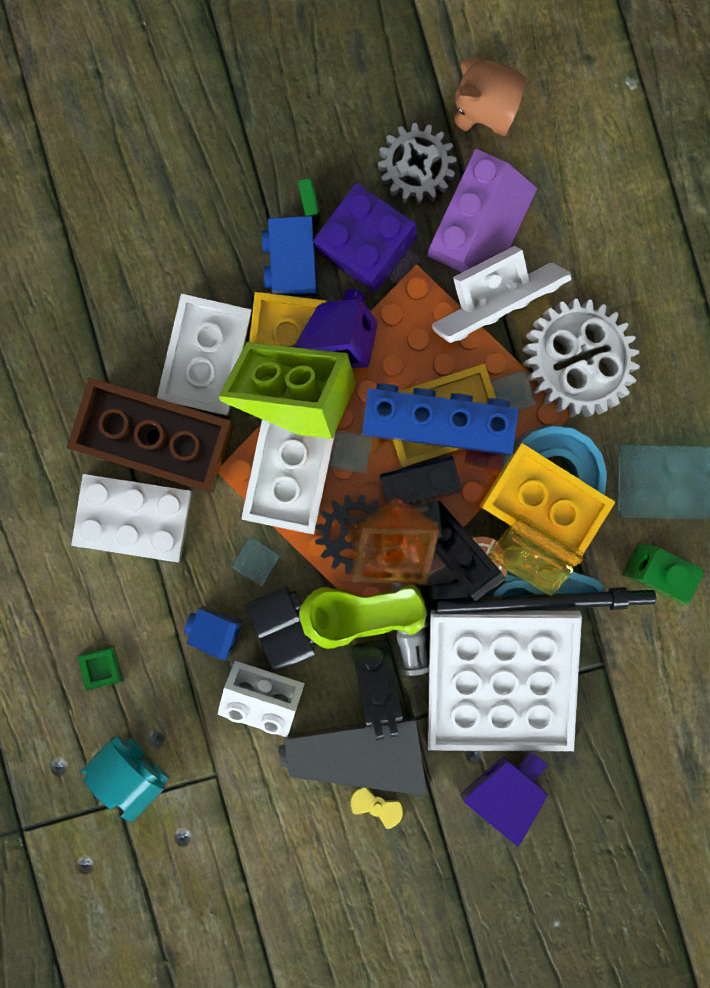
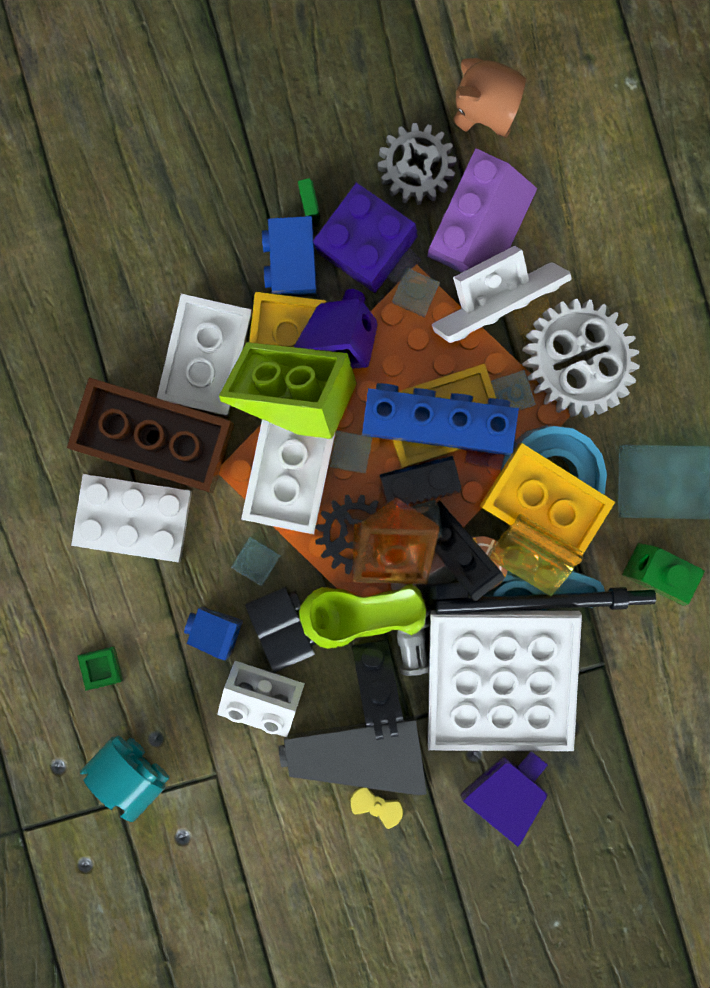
(415, 292): none -> clear light blue tile

